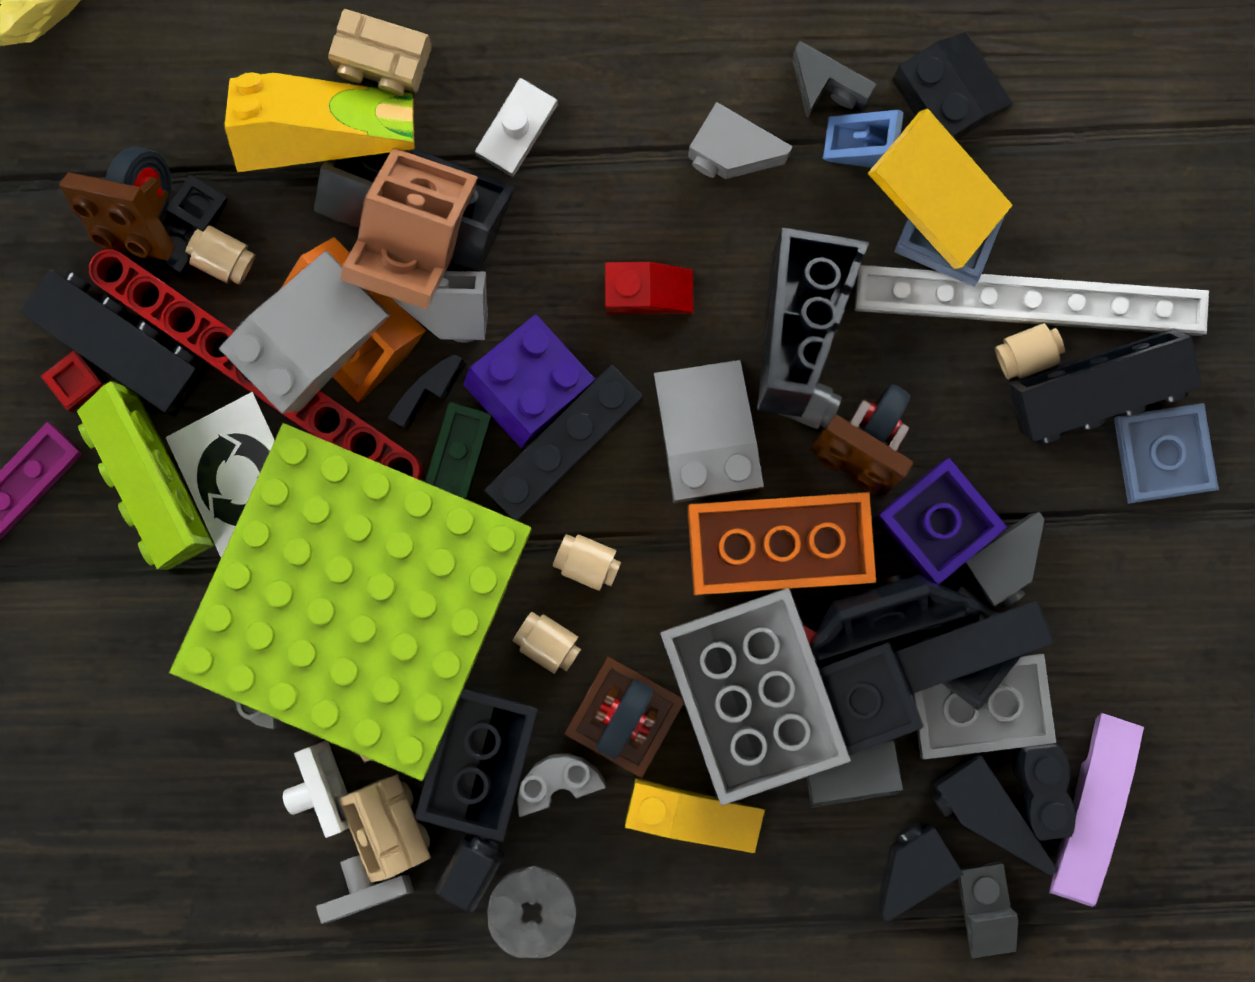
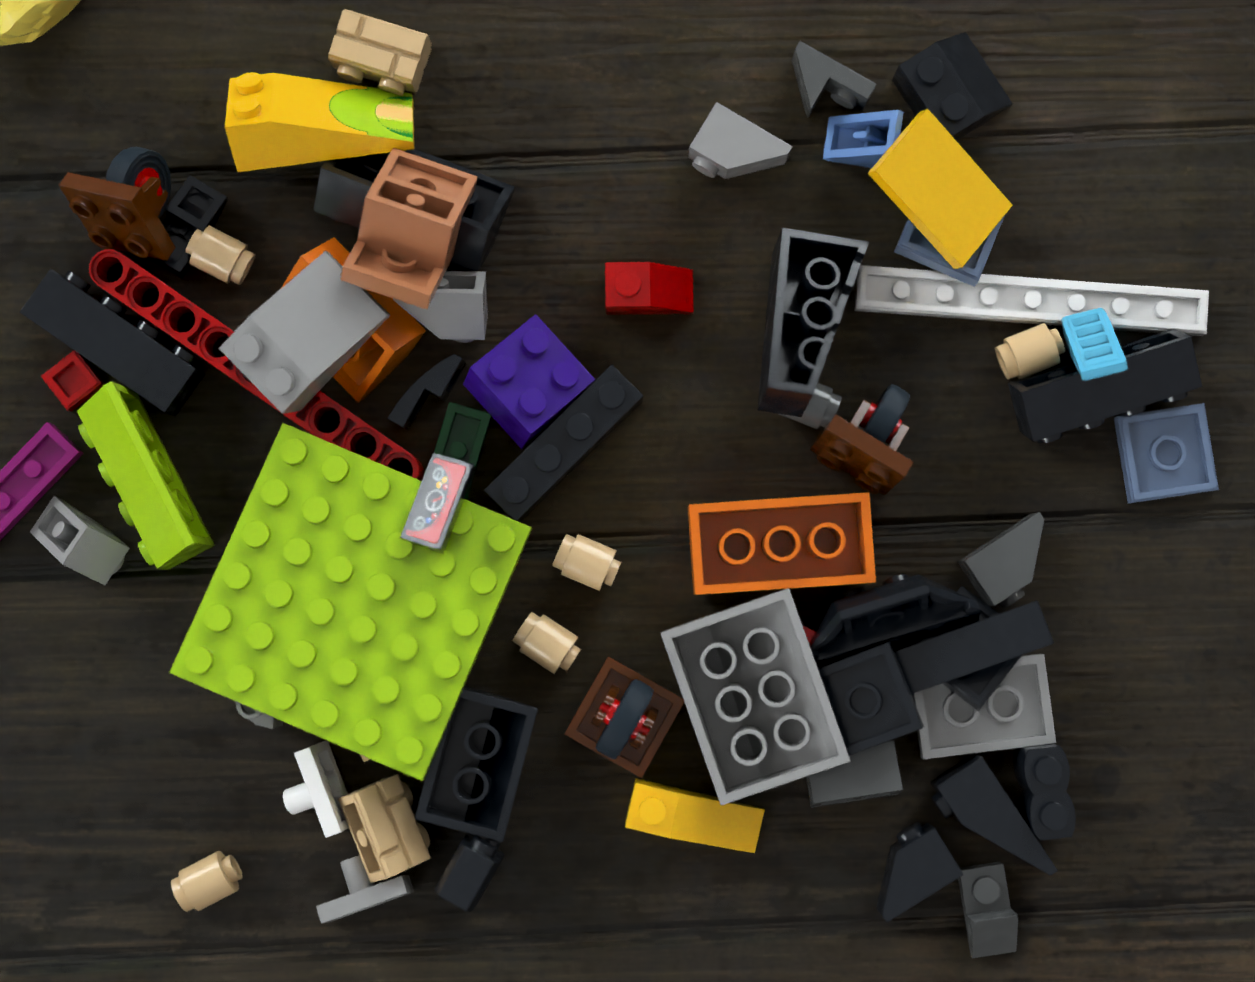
(79, 541): none -> light grey slope
(206, 881): none -> tan brick
(222, 462): white sticker -> none
(438, 502): none -> slope
(516, 127): white tile -> none
(530, 938): clear plate -> none
(556, 773): light grey cylinder -> none
(708, 431): light grey slope -> none
(940, 522): dark purple brick -> none
(1093, 344): none -> medium azure slope
(1099, 809): lavender slope -> none

